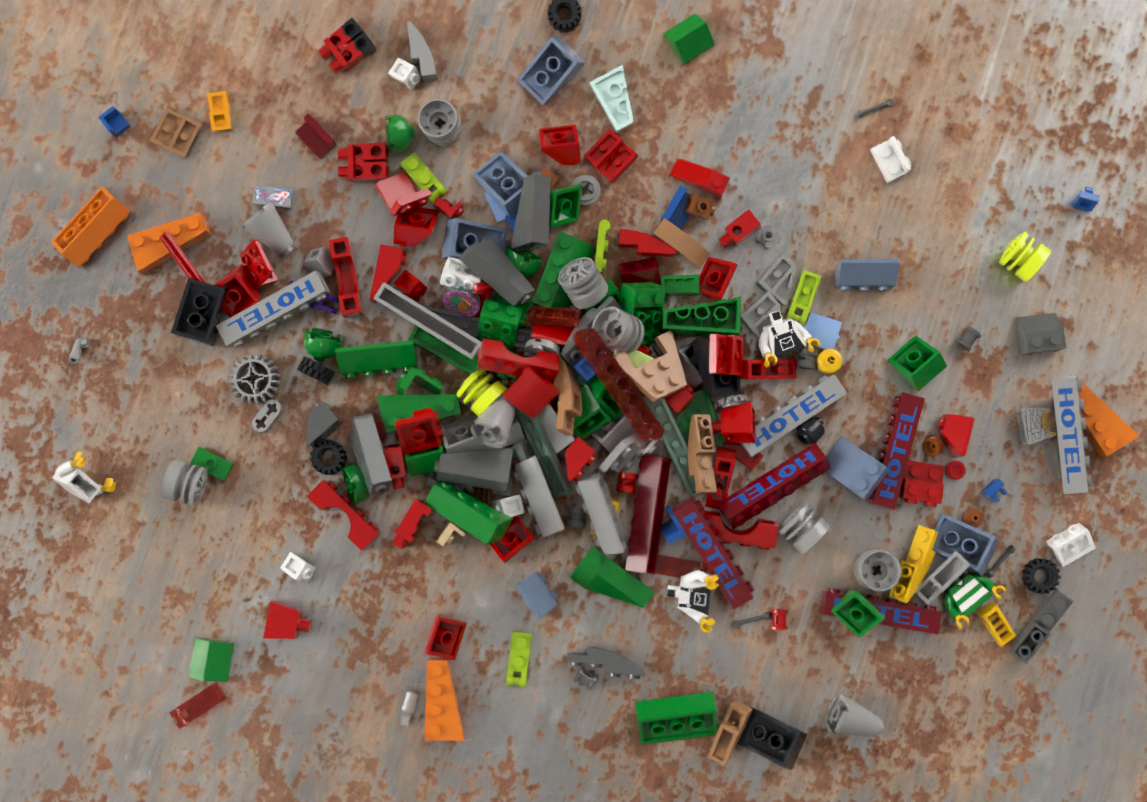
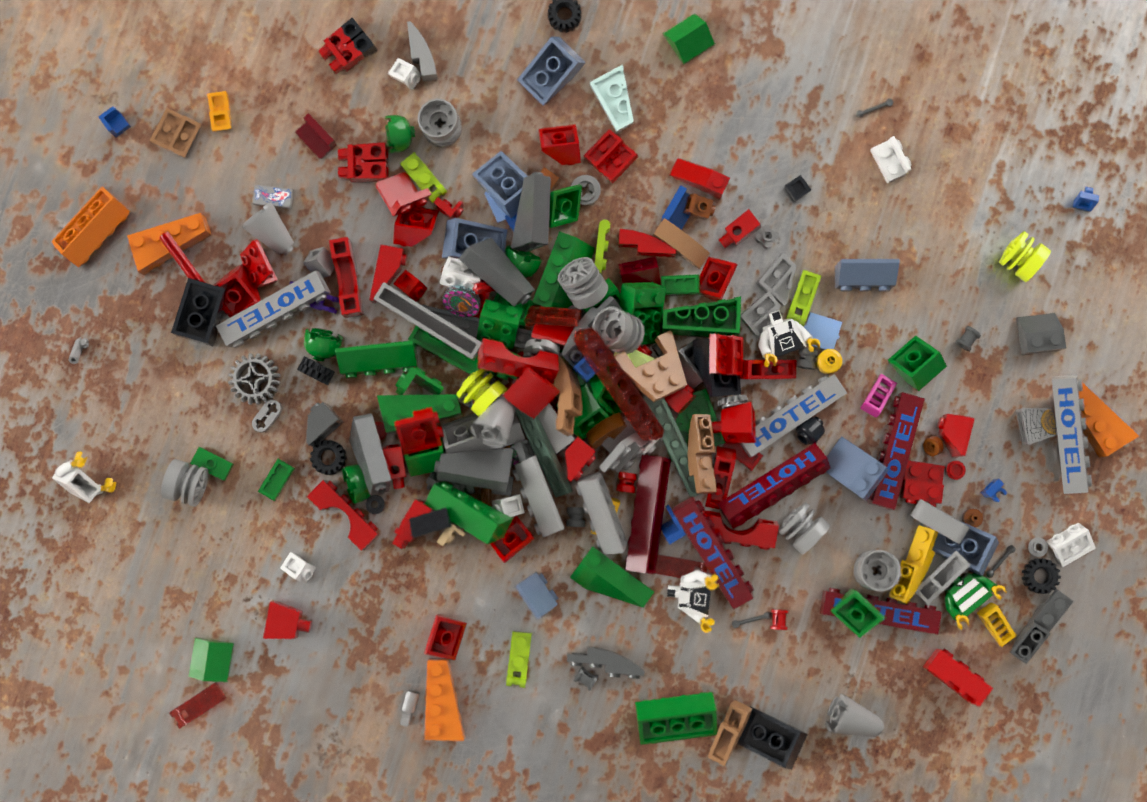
(276, 479): none -> green plate
(381, 504): none -> black plate
(430, 522): none -> black slope
(608, 427): none -> reddish brown slope
(797, 188): none -> black plate
(873, 406): none -> dark pink slope
(940, 521): none -> light grey beam
(958, 677): none -> red wedge
(1032, 547): none -> light grey plate

